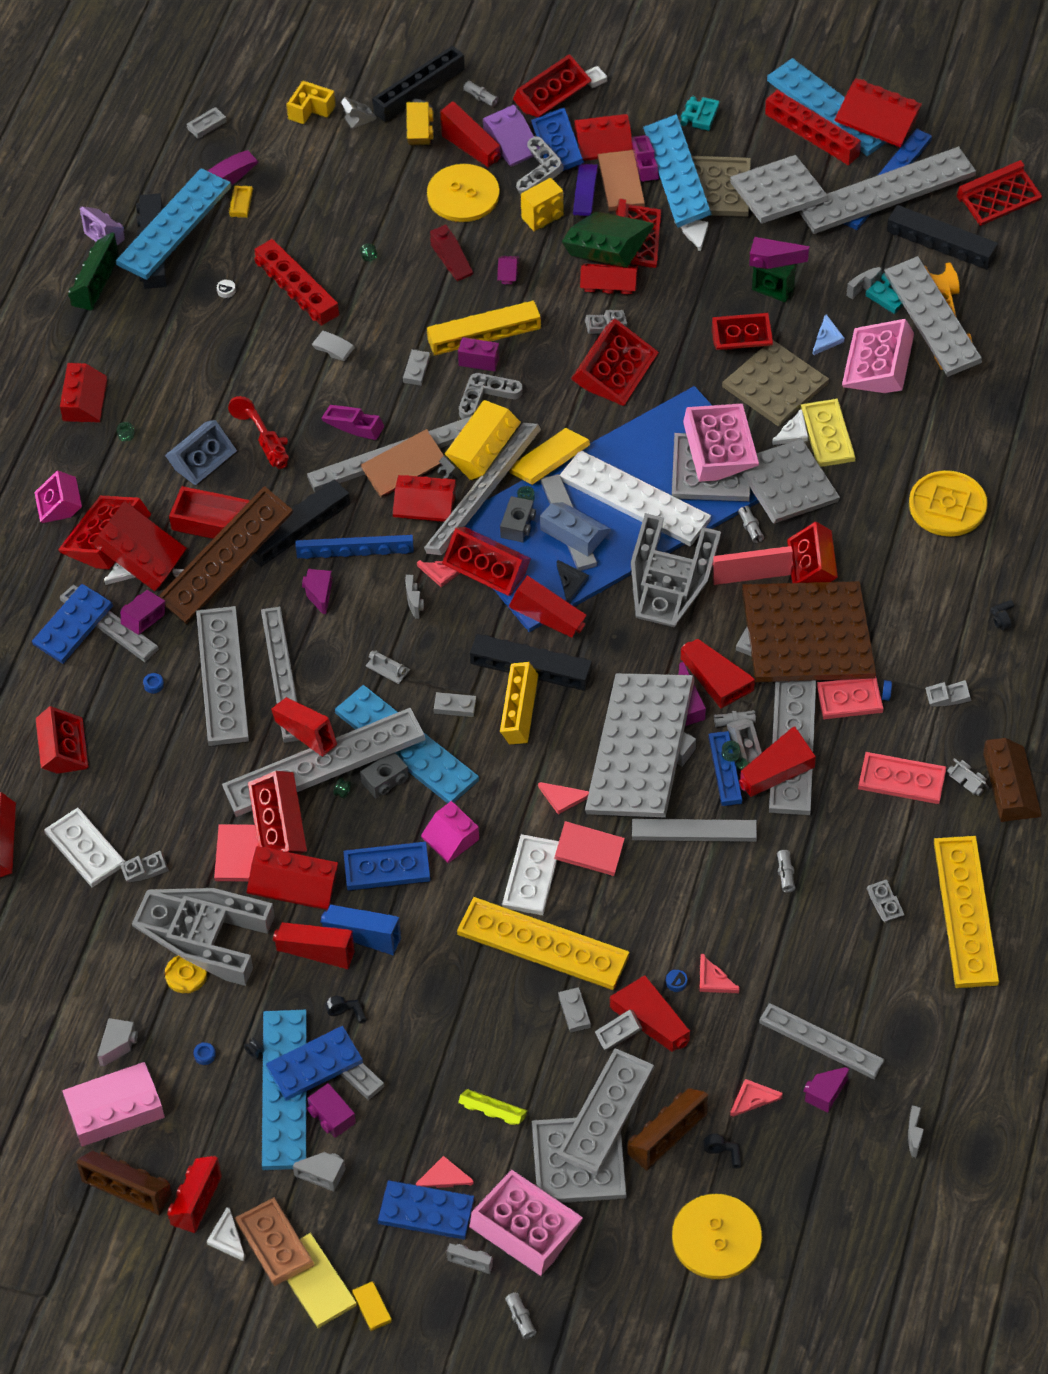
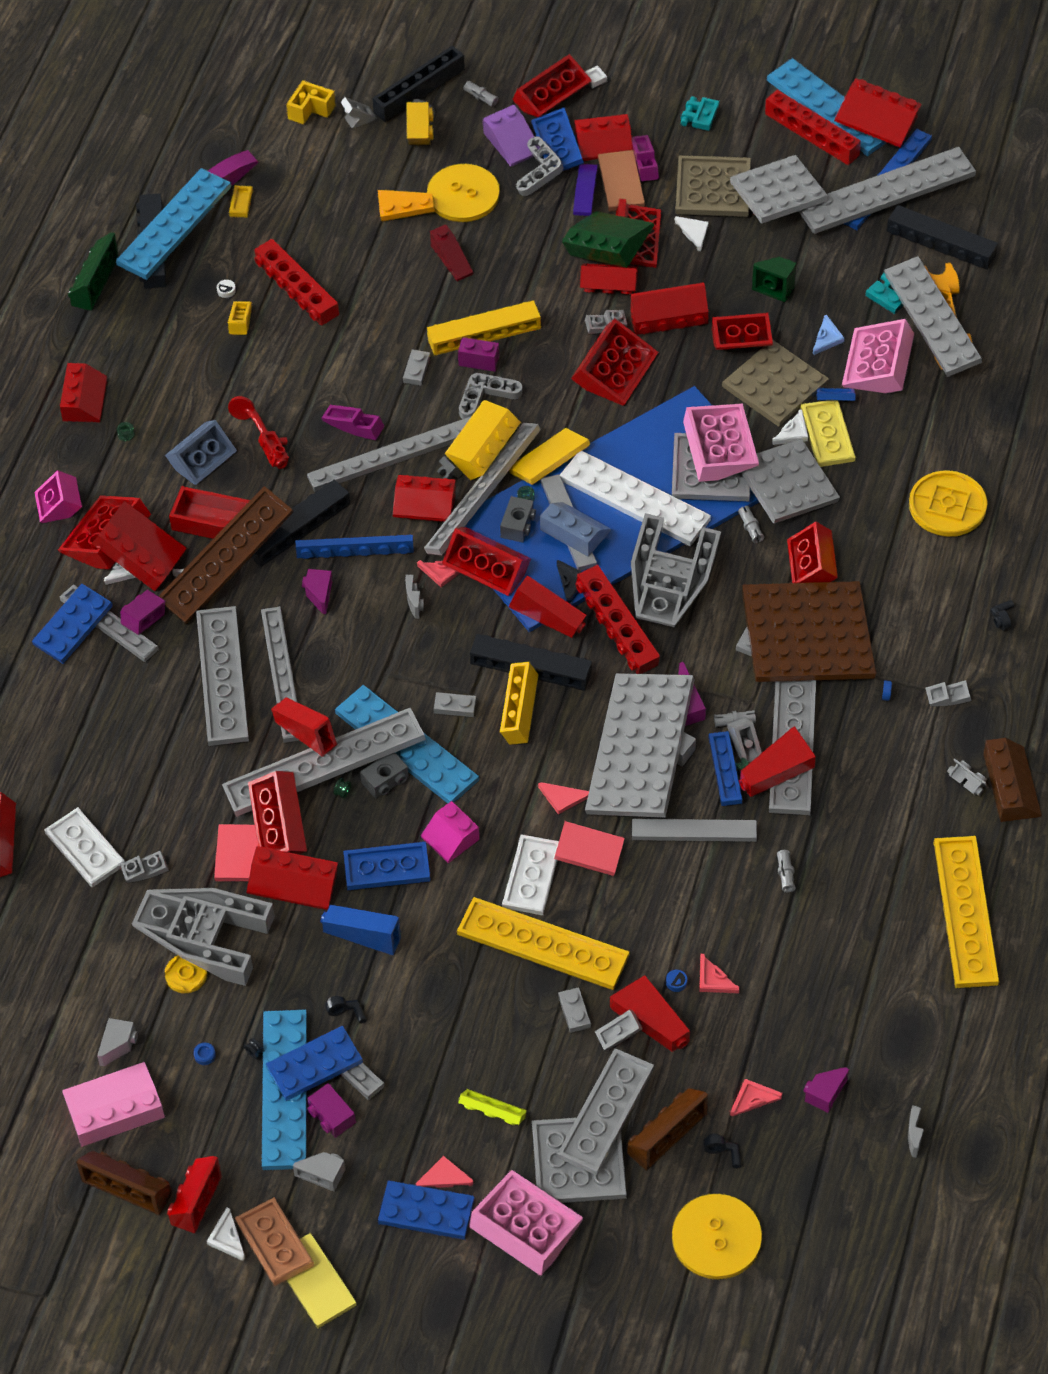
(61, 741): red slope -> none
(98, 224): lavender slope -> none
(153, 683): blue tile -> none
(206, 122): light grey plate -> none
(239, 318): none -> yellow slope
(316, 943): red slope -> none
(334, 345): light grey slope -> none
(371, 1306): yellow tile -> none
(372, 252): clear green bush -> none
(387, 667): light grey hinge -> none
(404, 204): none -> light orange wing
(411, 458): nougat tile -> none
(468, 135): red slope -> none
(476, 1260): light grey plate -> none
(508, 269): magenta slope -> none
(520, 1315): light grey pin -> none
(542, 204): yellow brick -> none
(595, 579): none -> red brick
(669, 308): none -> red slope
(677, 171): dark azure plate -> none
(716, 674): red slope -> none
(736, 751): clear green bush -> none
(752, 565): coral tile -> none
(772, 253): magenta slope -> none
(821, 1041): light grey tile -> none
(835, 394): none -> blue tile
(849, 698): coral tile -> none
(864, 280): light grey slope -> none
(884, 901): light grey slope -> none
(902, 778): coral tile -> none
(993, 180): red fence -> none

